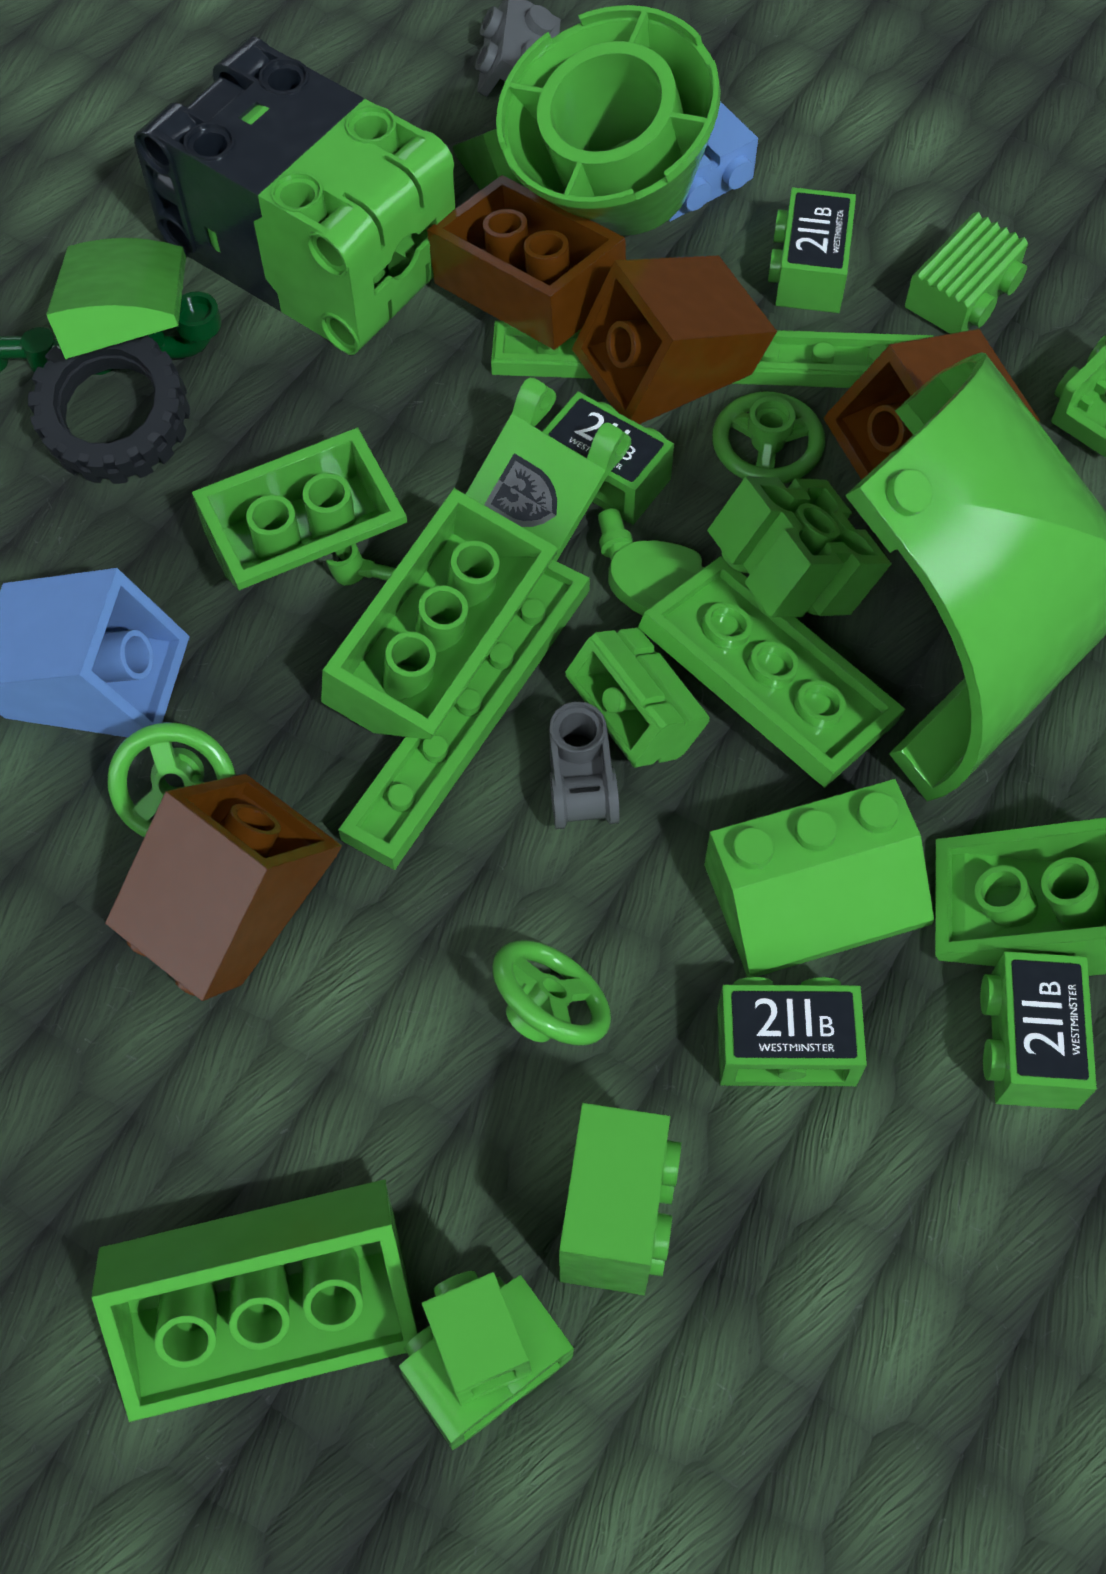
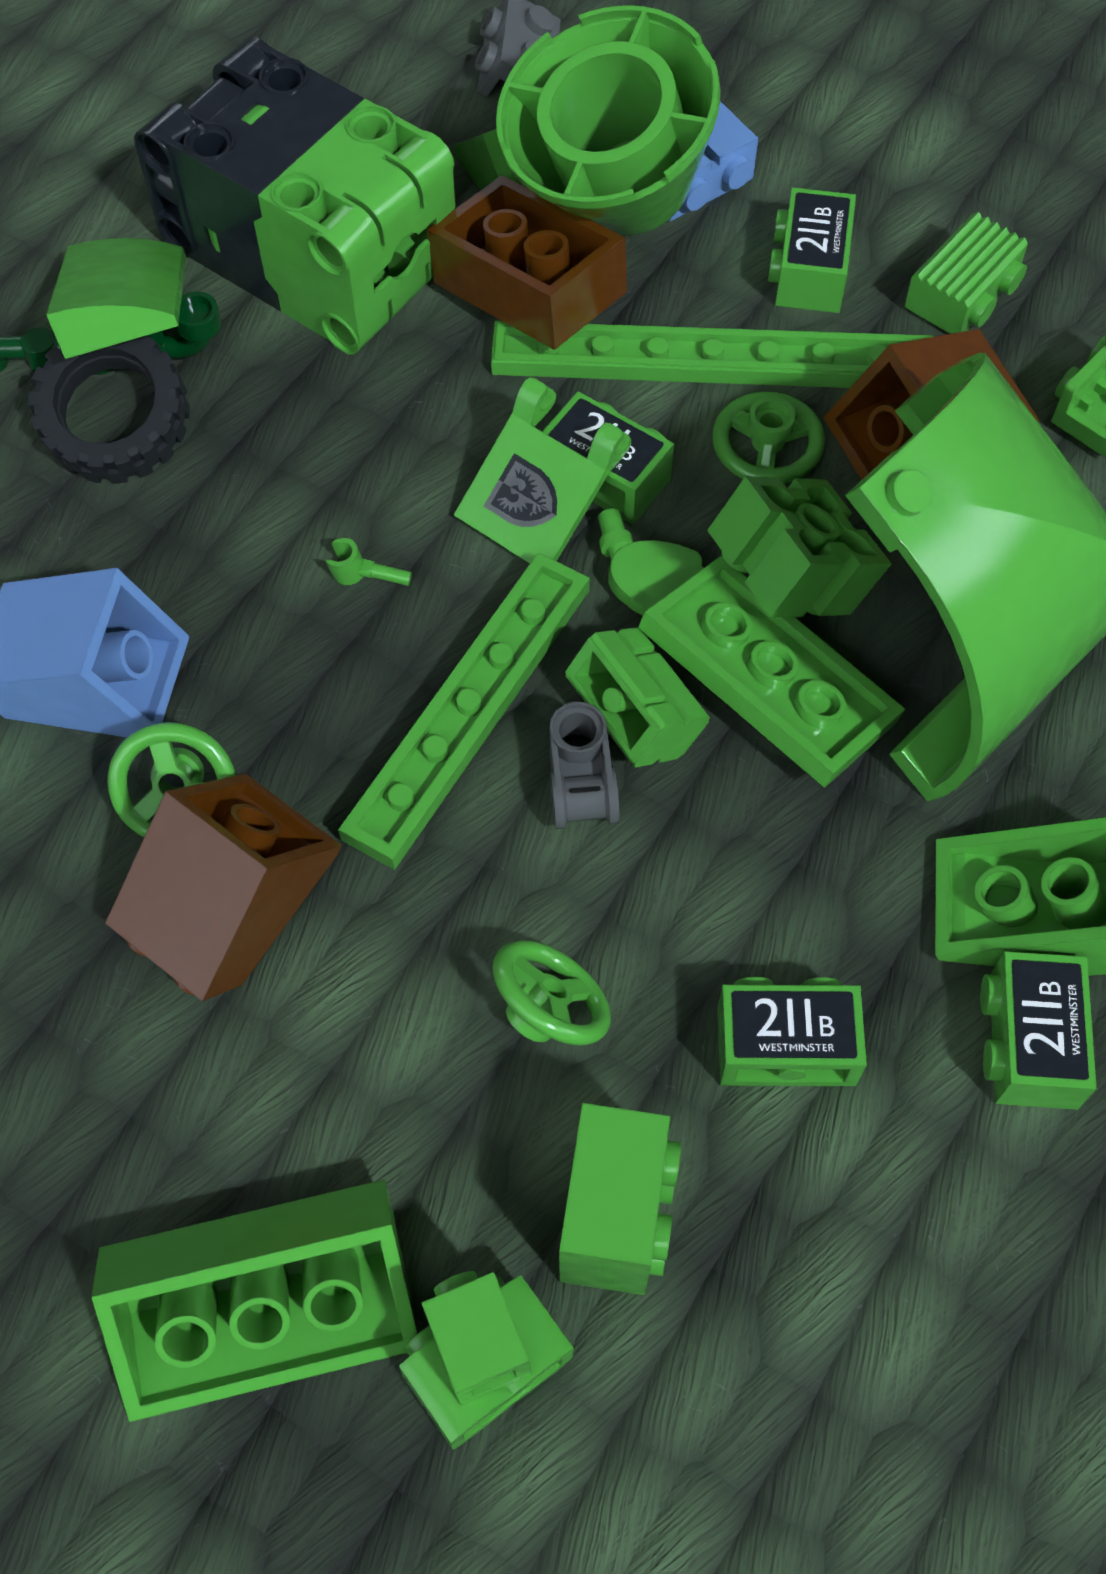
(297, 509): bright green slope -> none
(435, 620): bright green slope -> none
(670, 334): reddish brown slope -> none
(820, 878): bright green slope -> none

